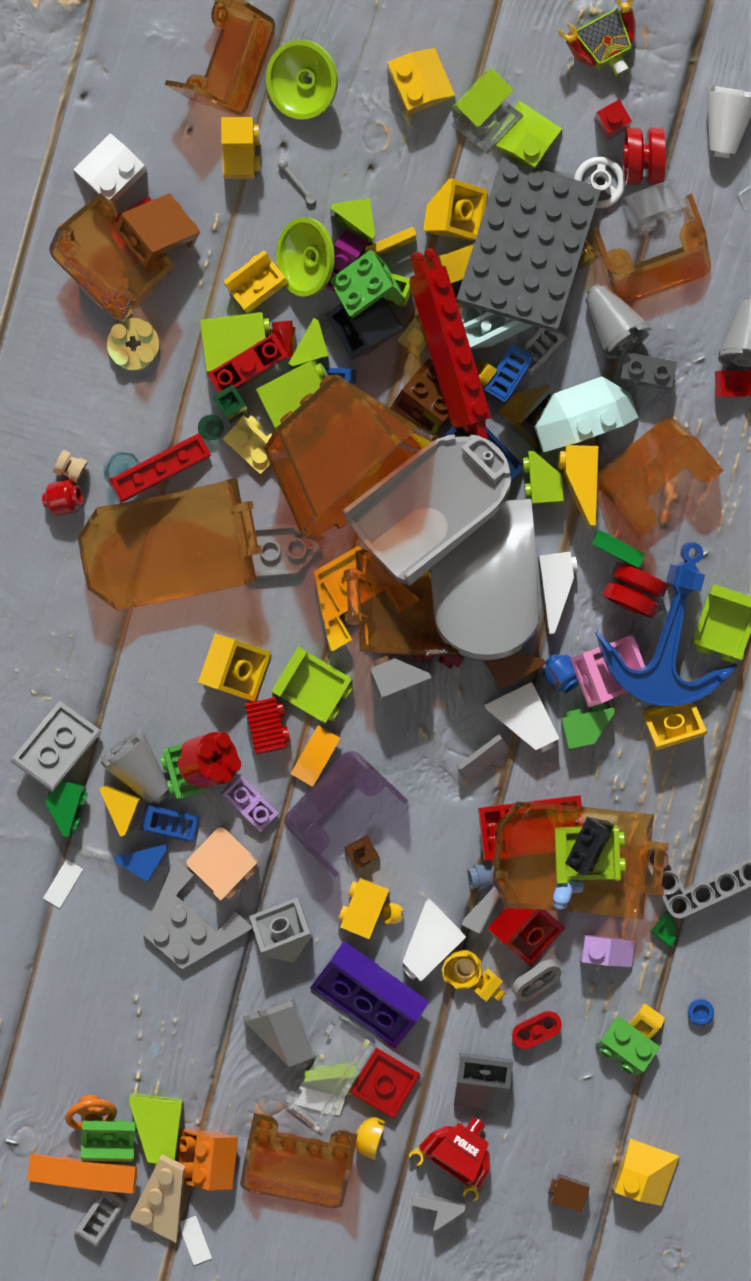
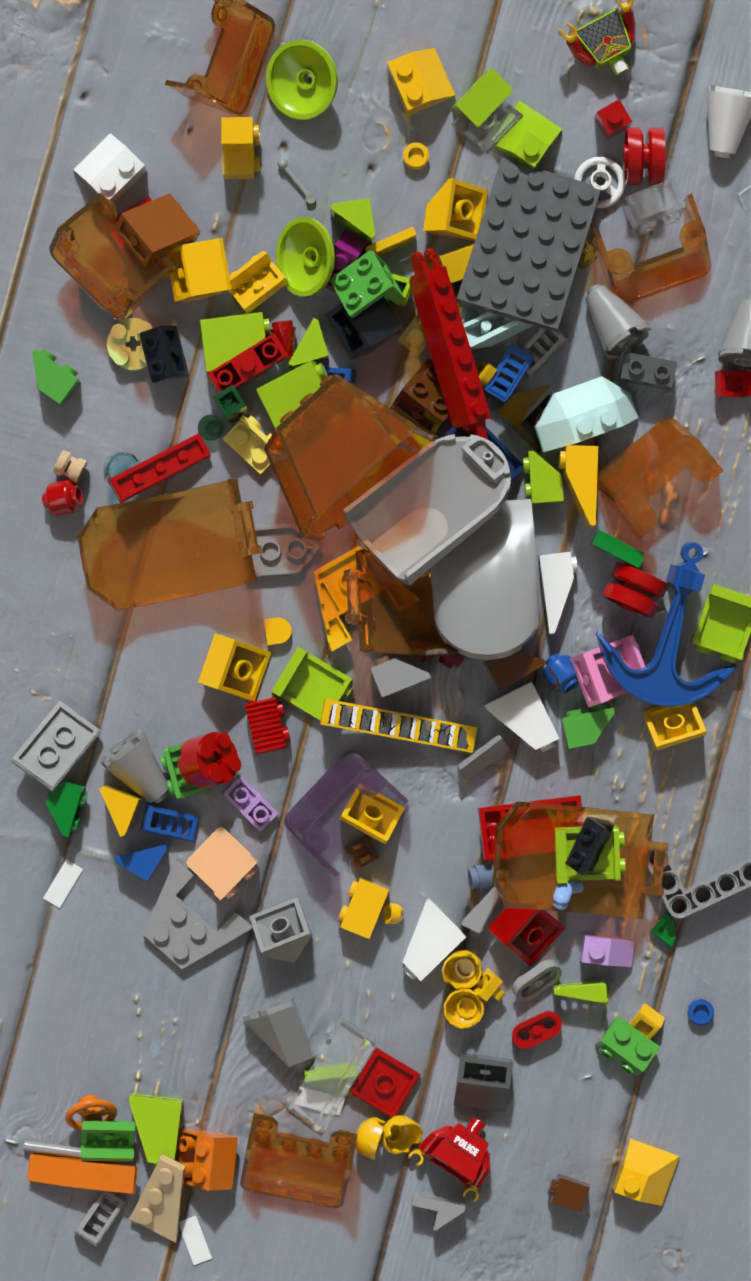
(52, 379): none -> bright green slope
(52, 1149): none -> light grey bar
(164, 353): none -> black bracket
(199, 270): none -> yellow slope
(277, 630): none -> yellow tile
(315, 755): light orange slope -> none
(369, 994): dark purple slope -> none
(372, 815): none -> yellow slope
(398, 725): none -> tile
(400, 1134): none -> yellow hair
(415, 156): none -> yellow tile
(464, 1008): none -> yellow hair
(589, 991): none -> lime slope

